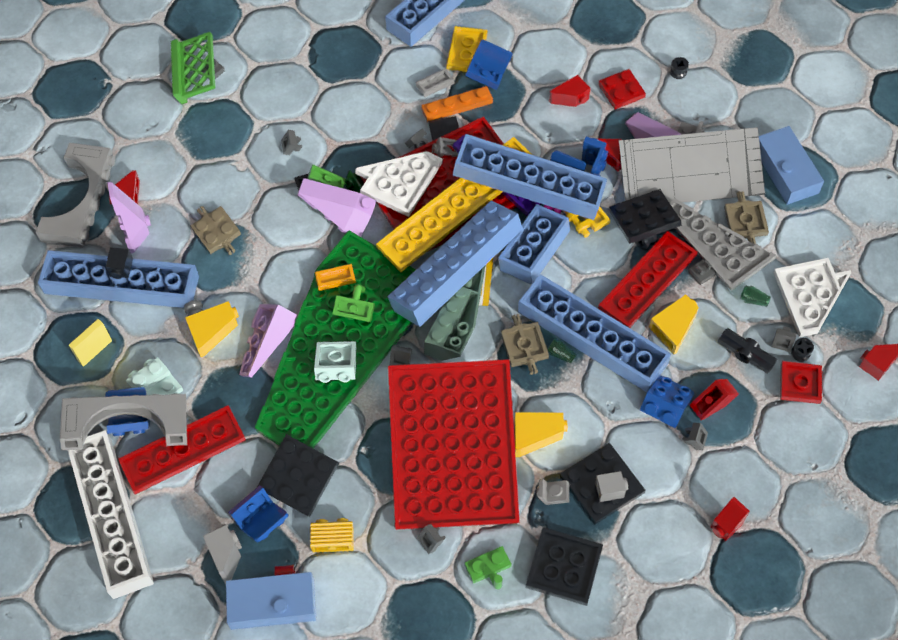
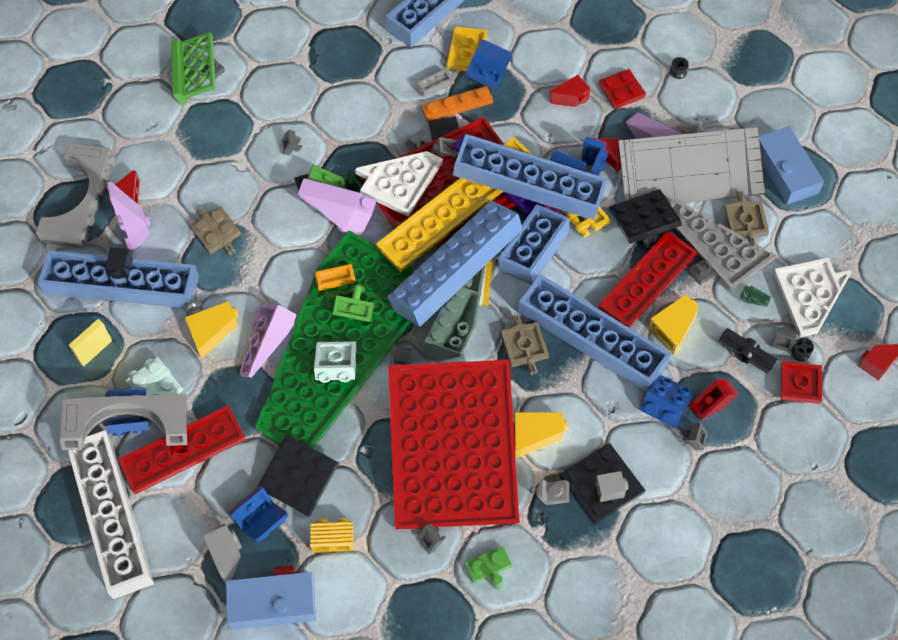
(561, 350): clear green cone -> none
(564, 566): black plate -> none
(729, 519): red slope -> none

